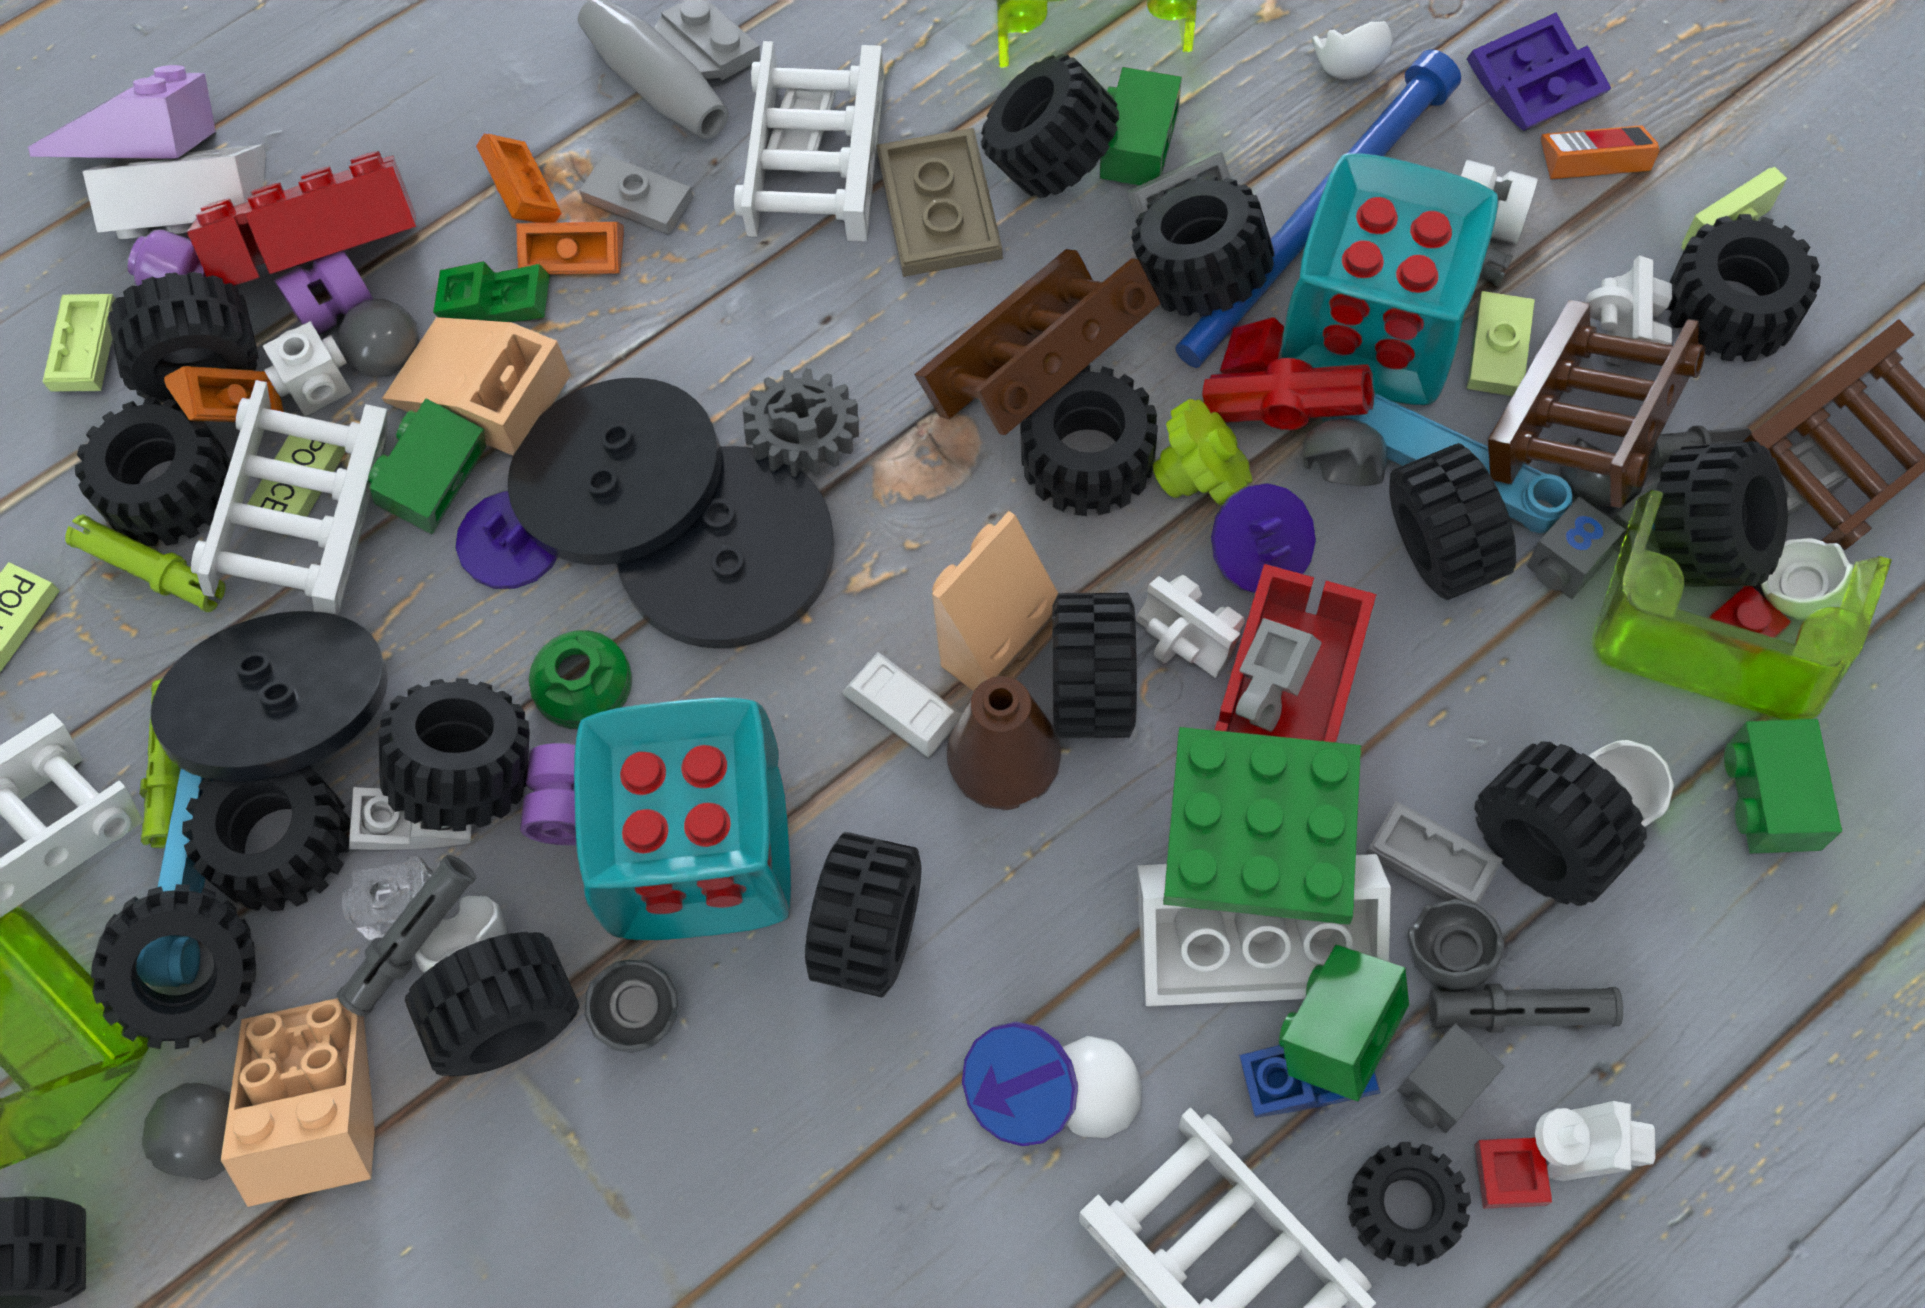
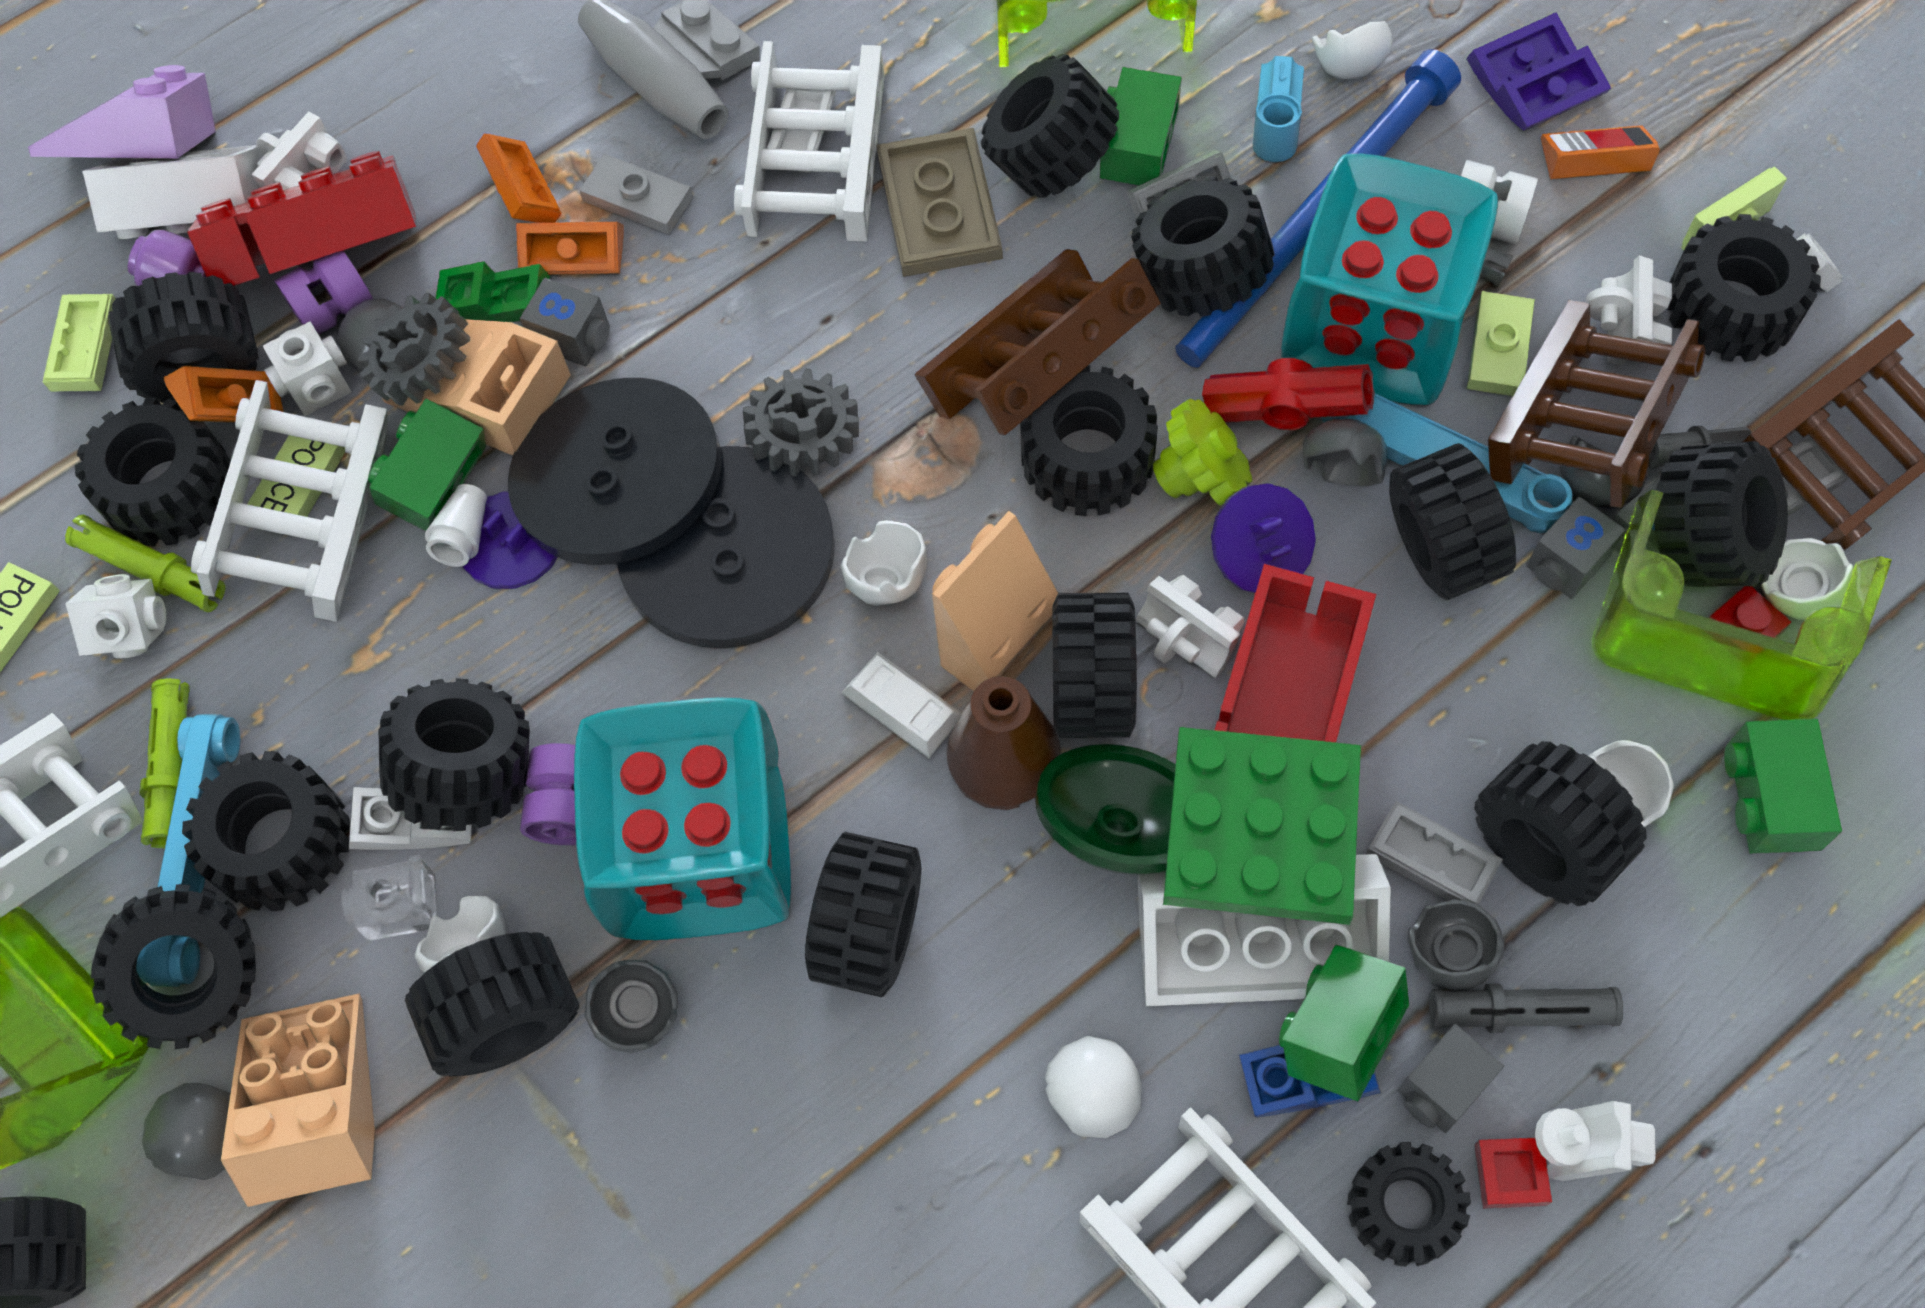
(116, 616): none -> white brick
(269, 696): black plate -> none
(297, 153): none -> white hips
(391, 955): dark grey pin -> none
(414, 349): none -> dark grey gear
(457, 528): none -> white cone
(570, 318): none -> dark grey brick
(599, 690): green piece -> none
(886, 564): none -> white hair
(1020, 1083): blue piece -> none
(1109, 806): none -> dark green dish
(1253, 346): red plate -> none
(1275, 663): light grey plate -> none
(1278, 109): none -> medium azure piece
(1827, 270): none -> white tile

